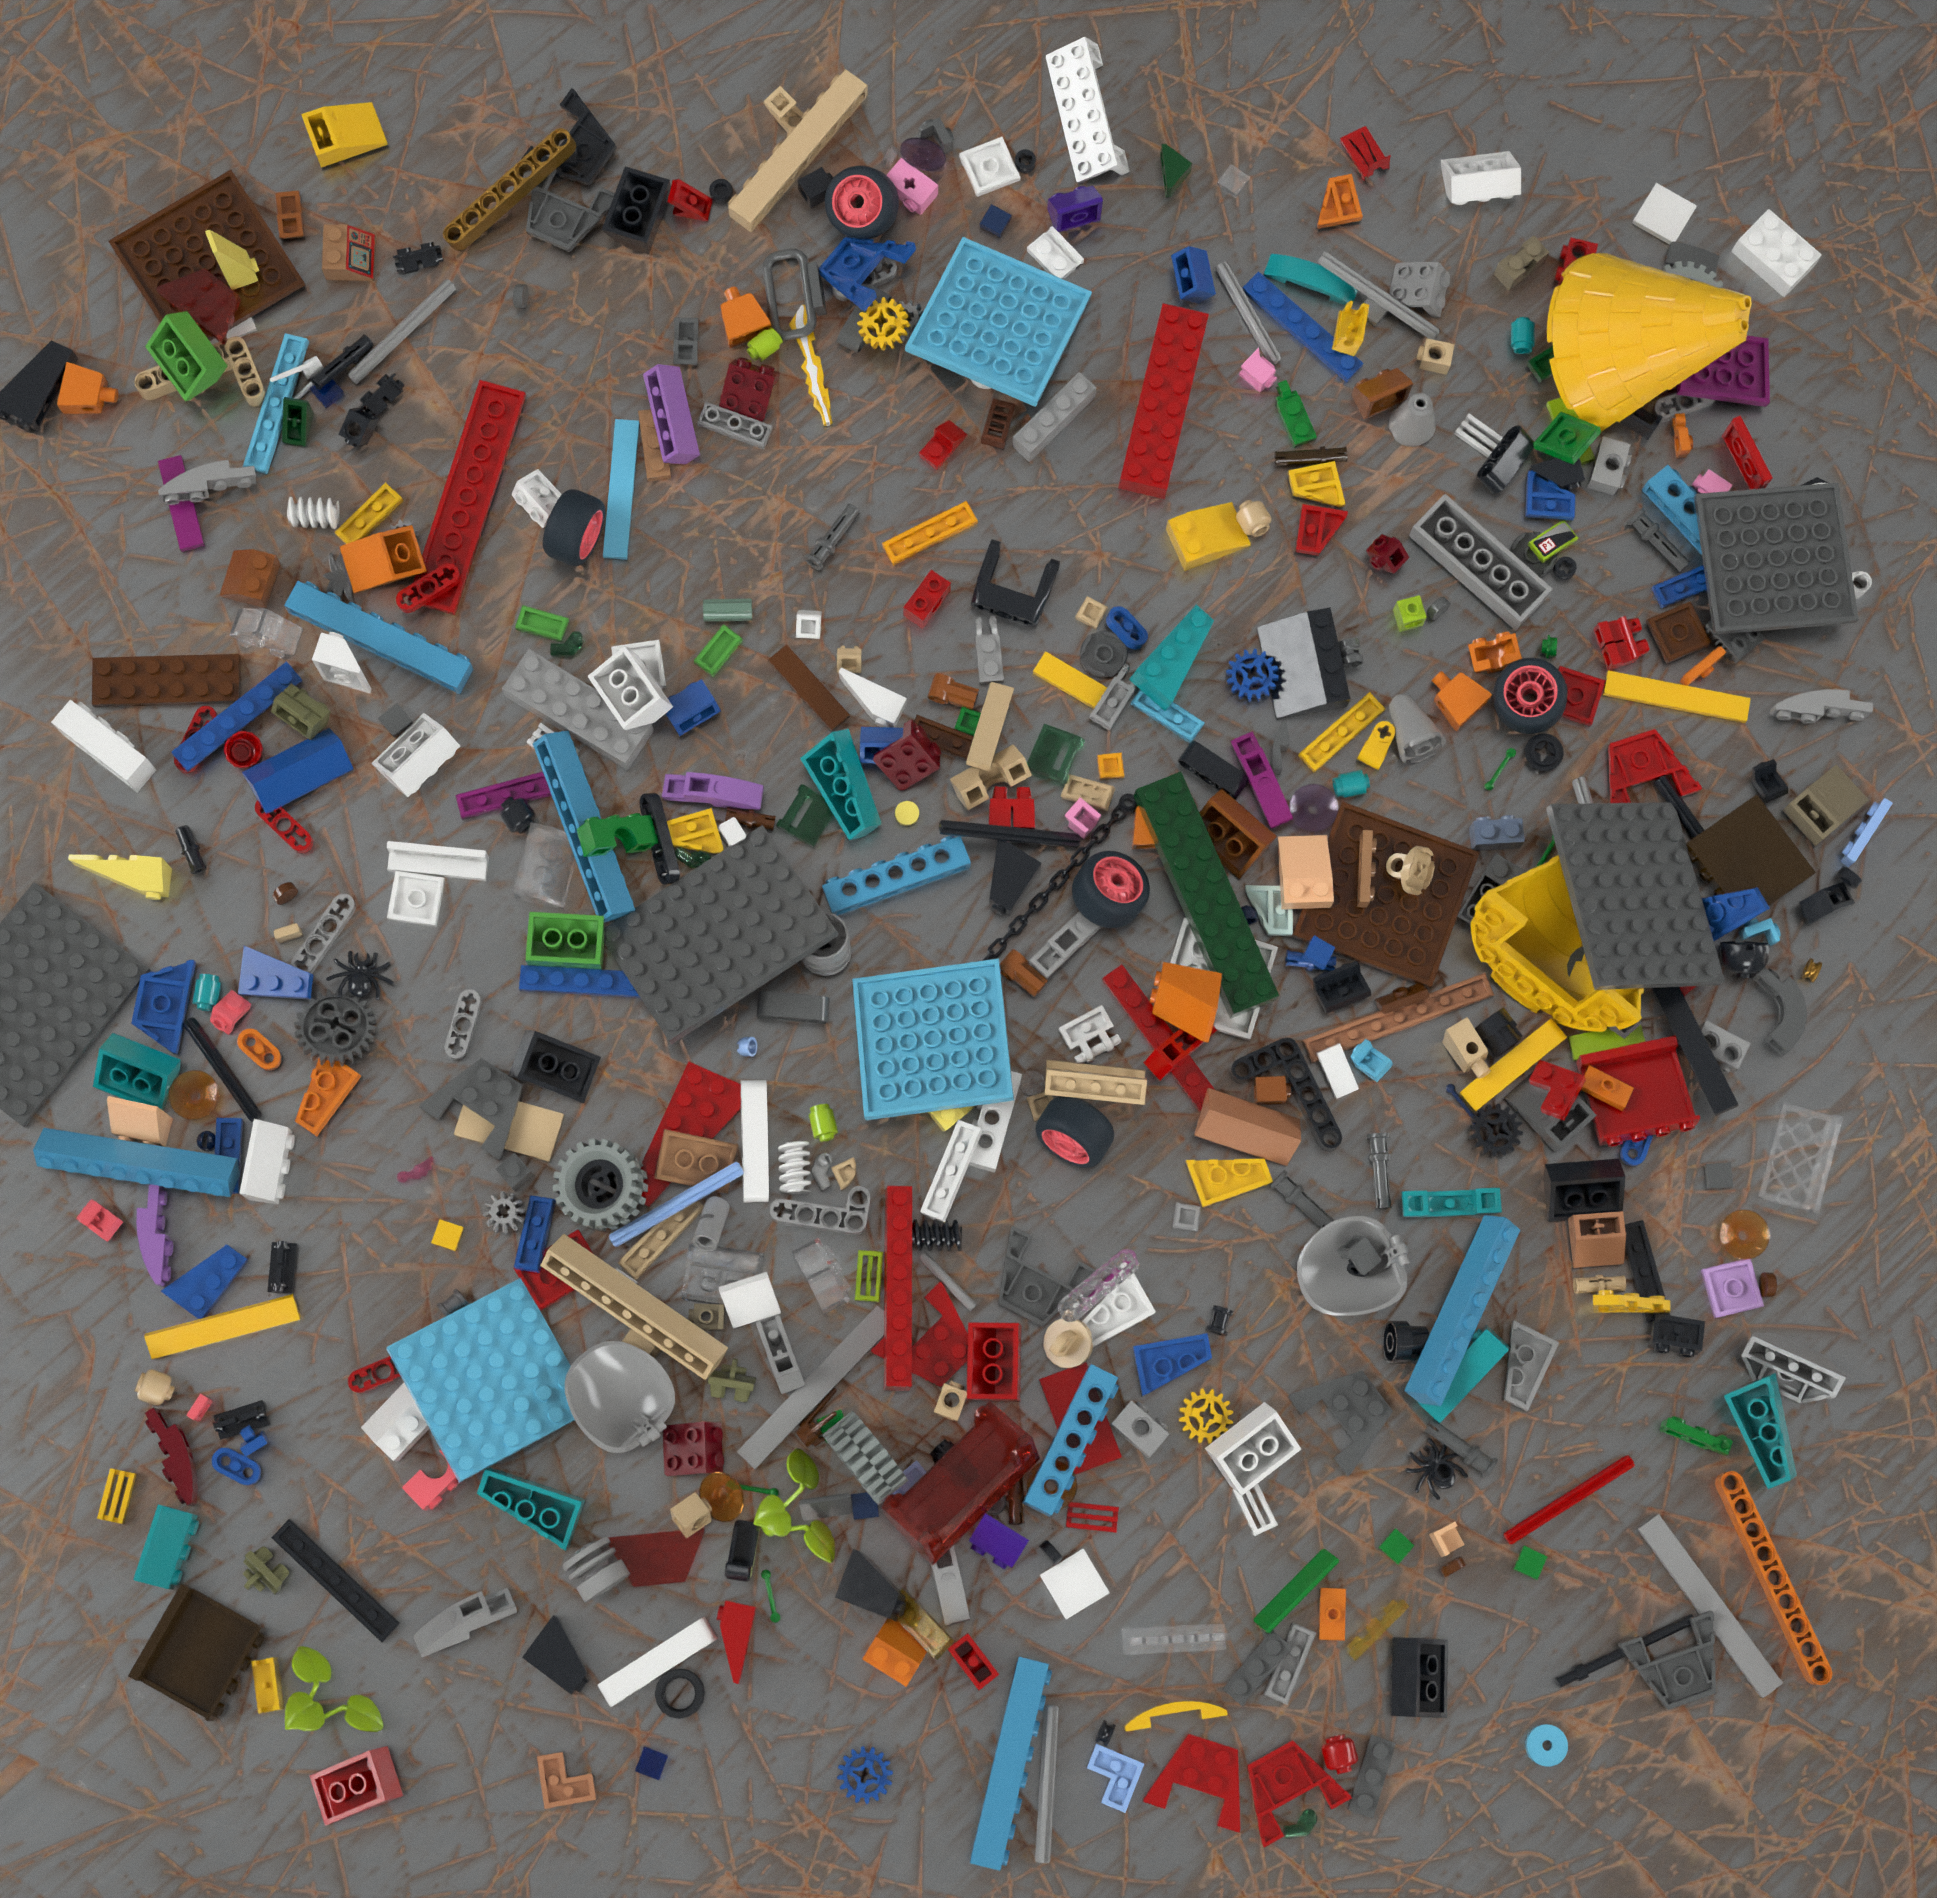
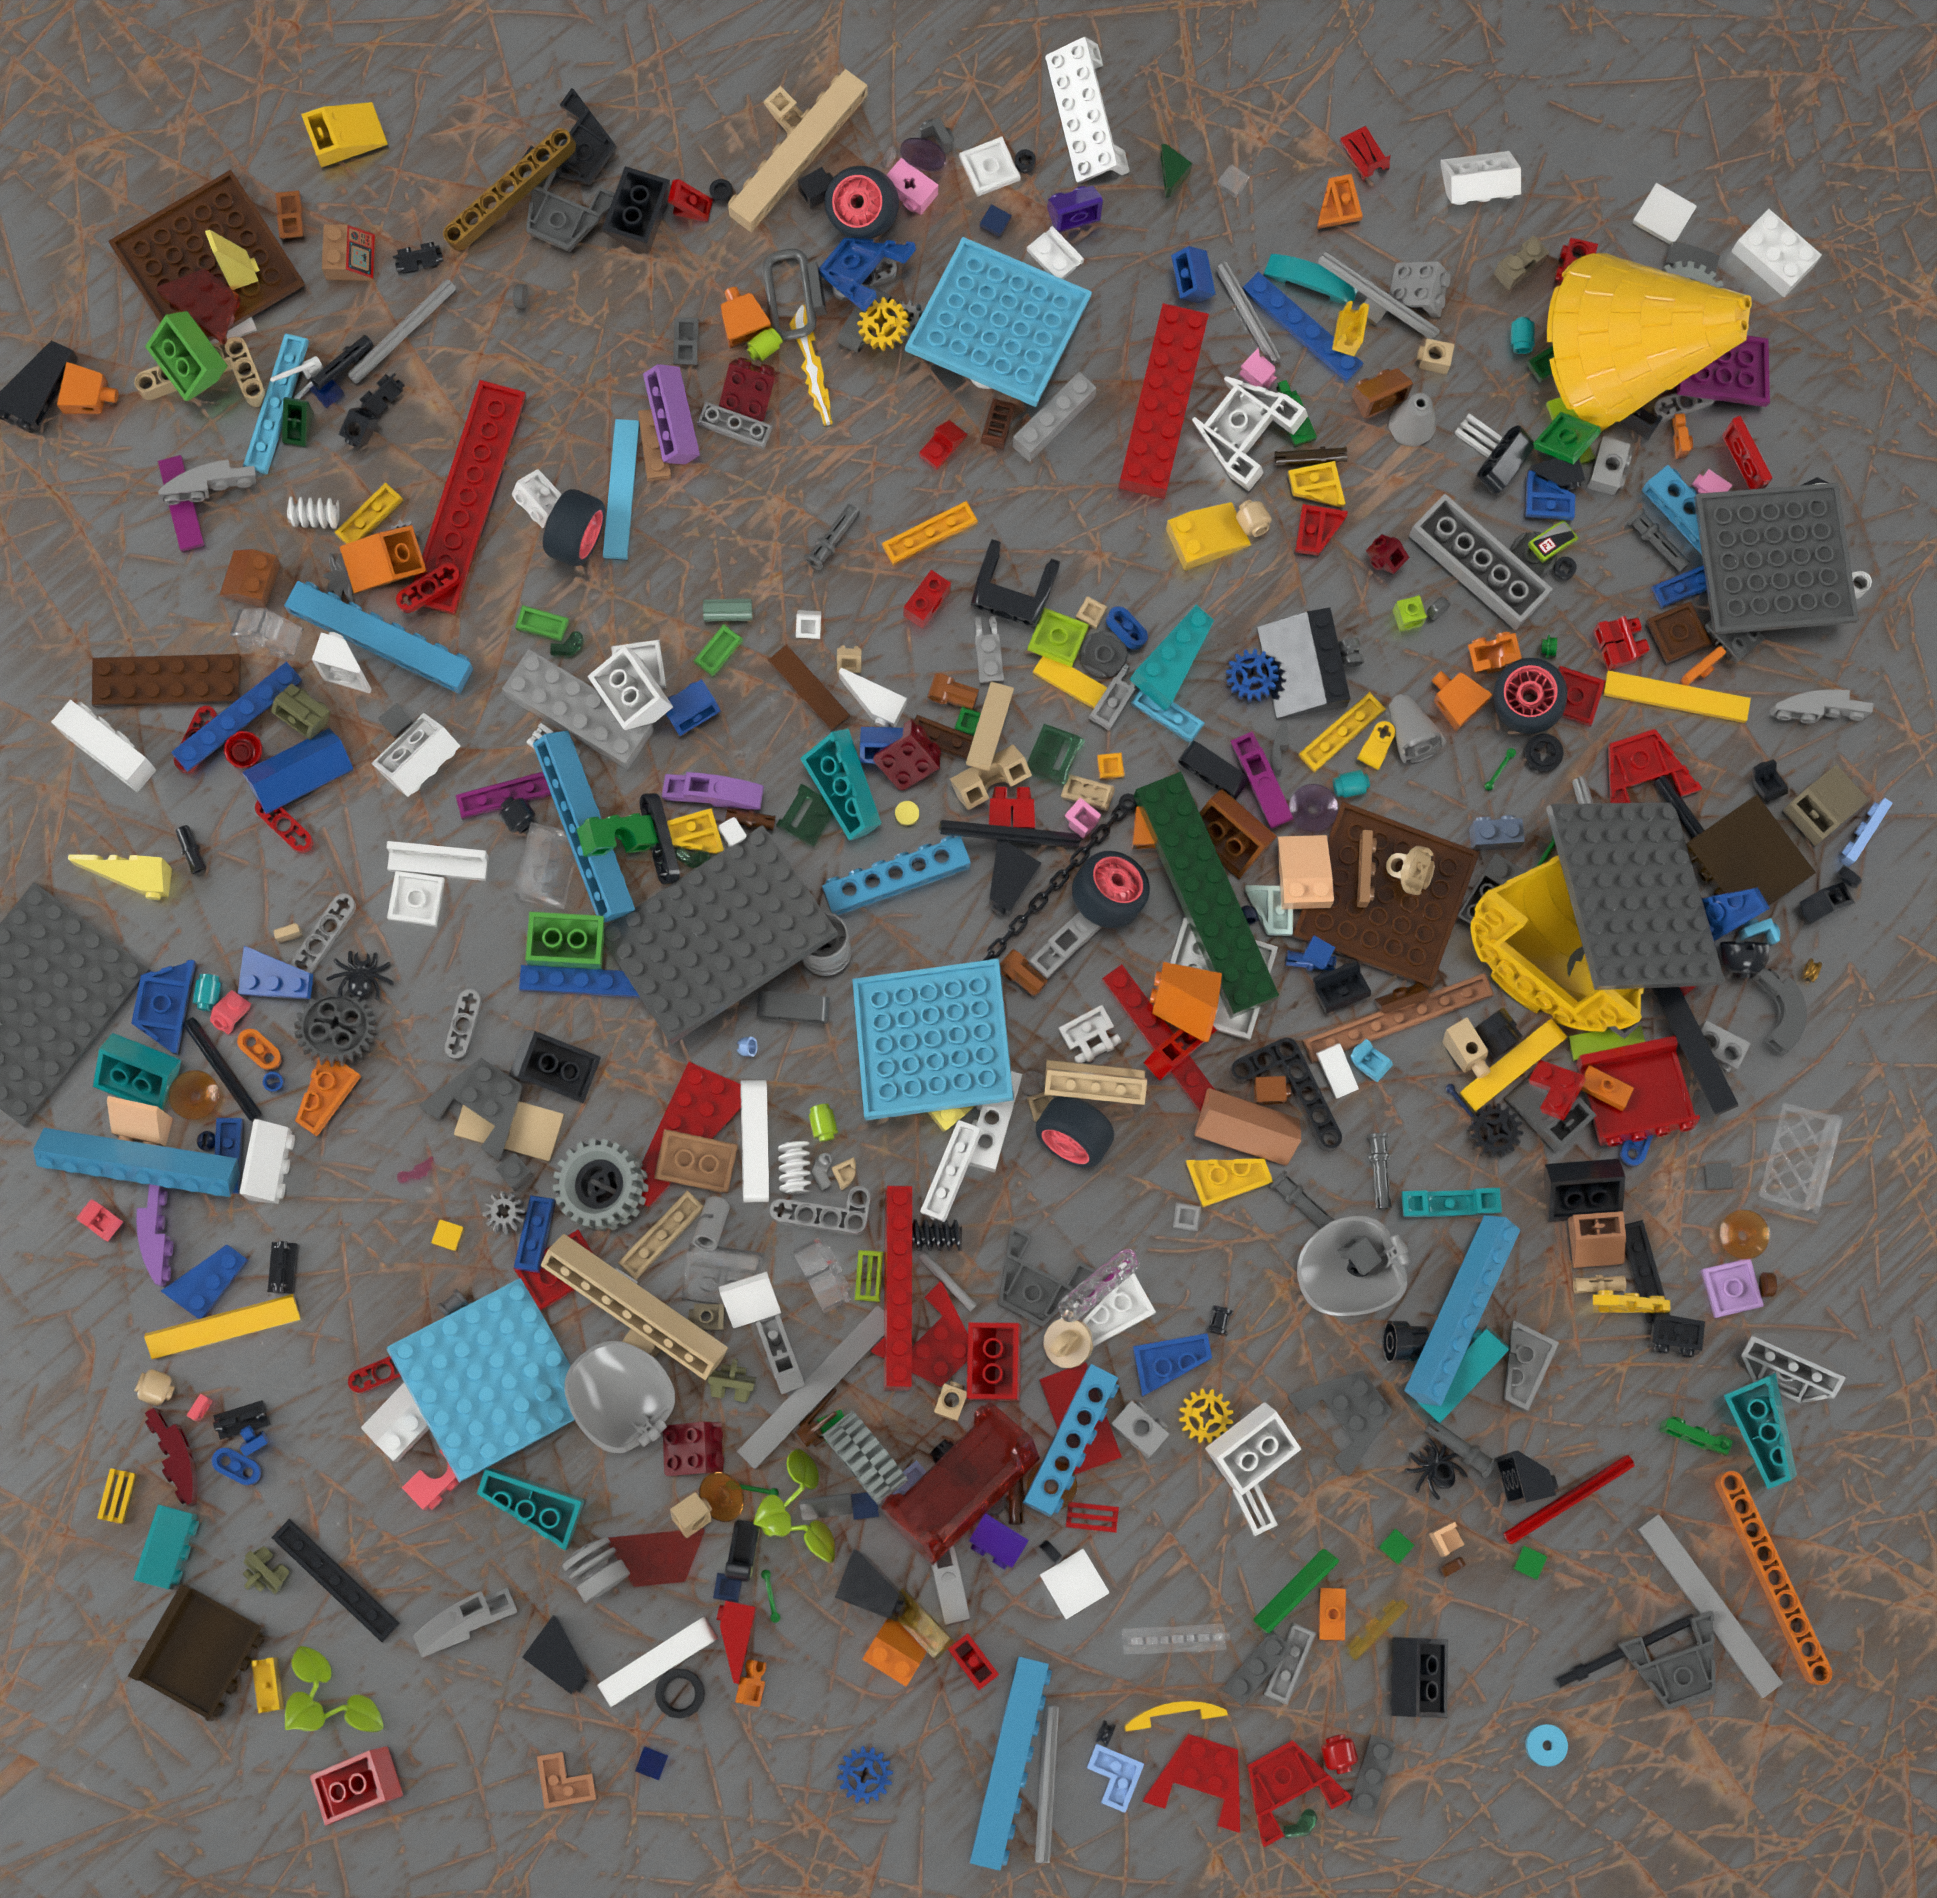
(274, 1086): none -> blue hinge
(284, 893): reddish brown tile -> none
(676, 1204): light blue axle -> none
(727, 1589): none -> dark blue tile
(751, 1687): none -> orange plate
(1058, 637): none -> lime tile
(1241, 422): none -> white wedge
(1524, 1479): none -> black slope

